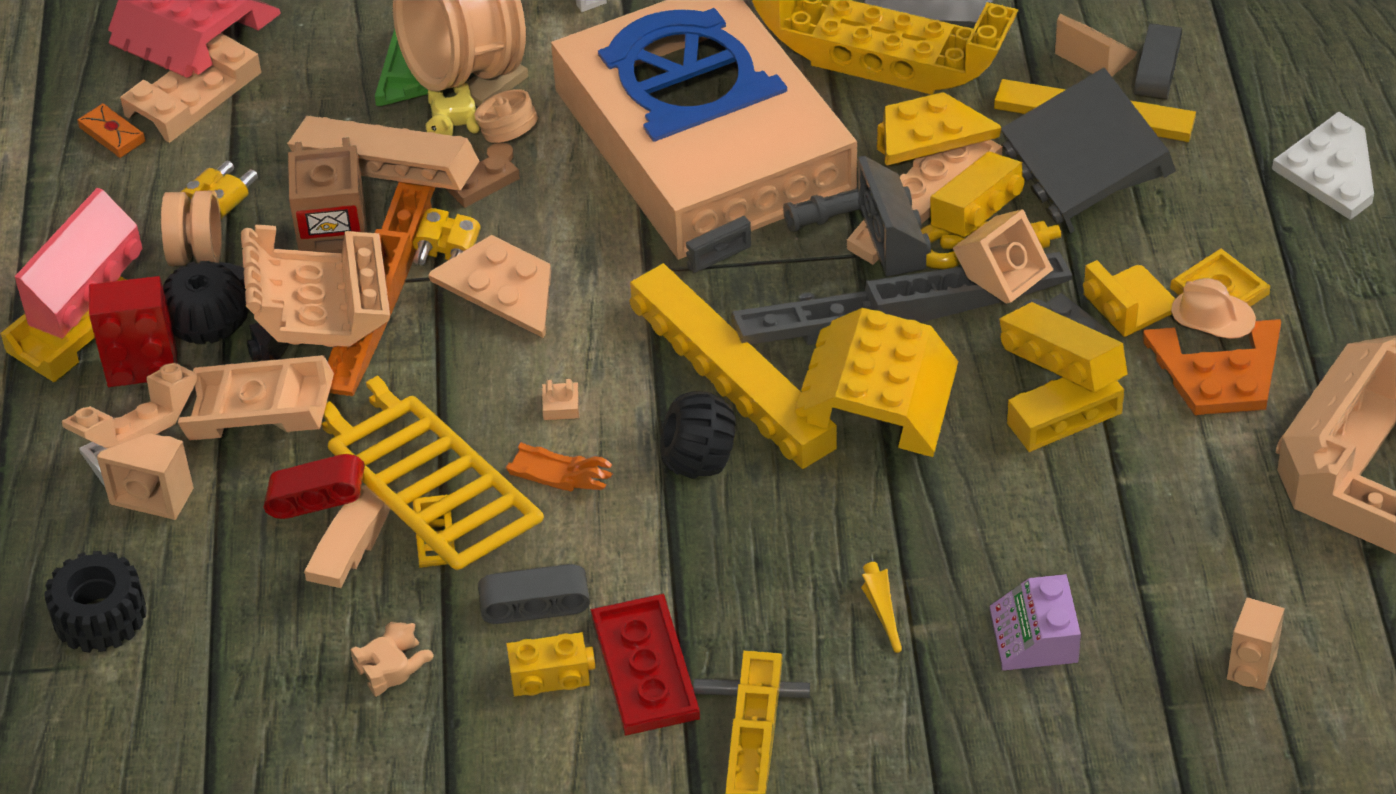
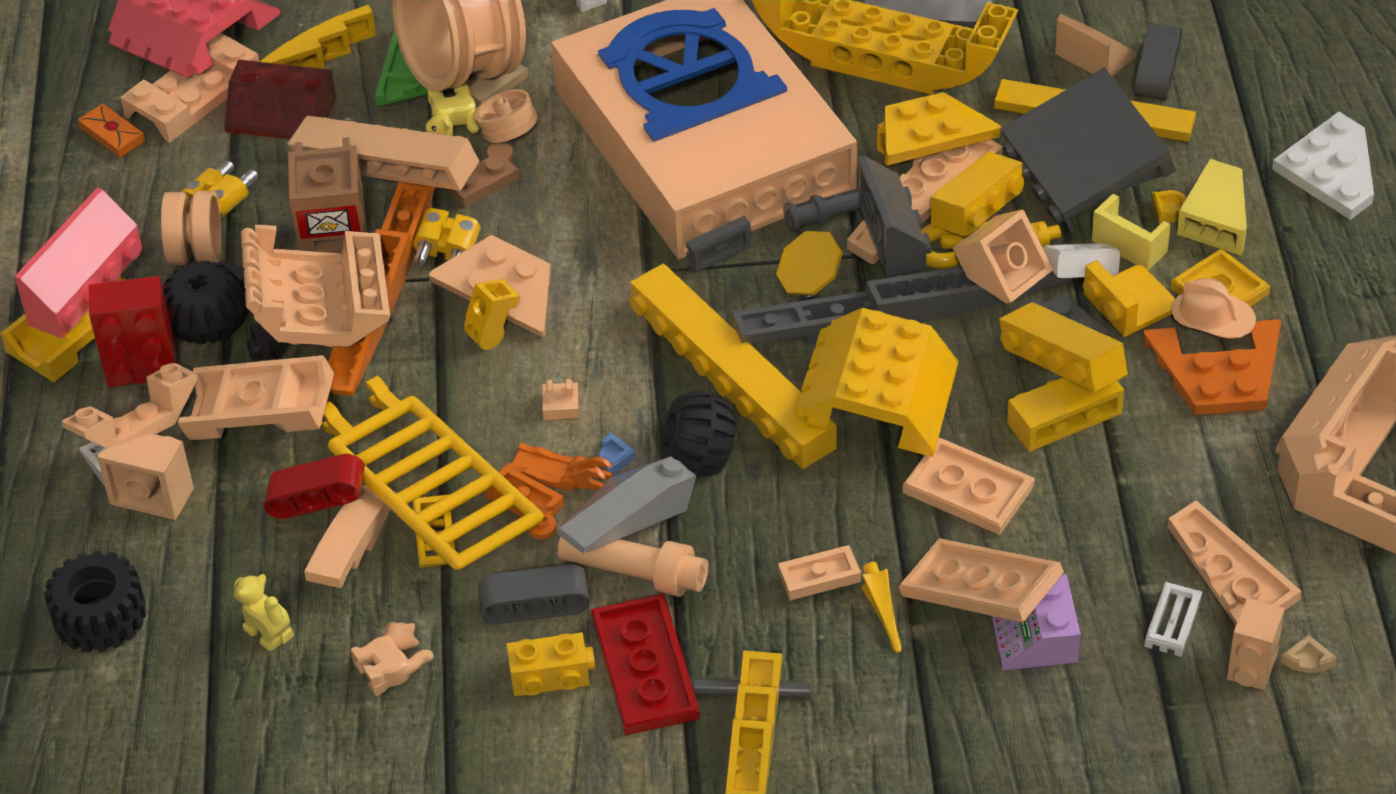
(262, 612): none -> light yellow animal
(276, 98): none -> clear red slope
(326, 40): none -> yellow slope
(489, 311): none -> yellow leg
(541, 496): none -> orange hinge
(616, 452): none -> medium blue tile
(630, 504): none -> light grey wedge
(670, 568): none -> light nougat piece
(809, 263): none -> yellow piece
(819, 572): none -> light nougat plate
(969, 486): none -> light nougat tile
(981, 579): none -> light nougat tile
(1071, 259): none -> white slope
(1133, 241): none -> light yellow panel
(1166, 641): none -> white tile
(1167, 205): none -> yellow tile
(1216, 209): none -> light yellow slope
(1229, 563): none -> light nougat wing
(1308, 657): none -> tan tile

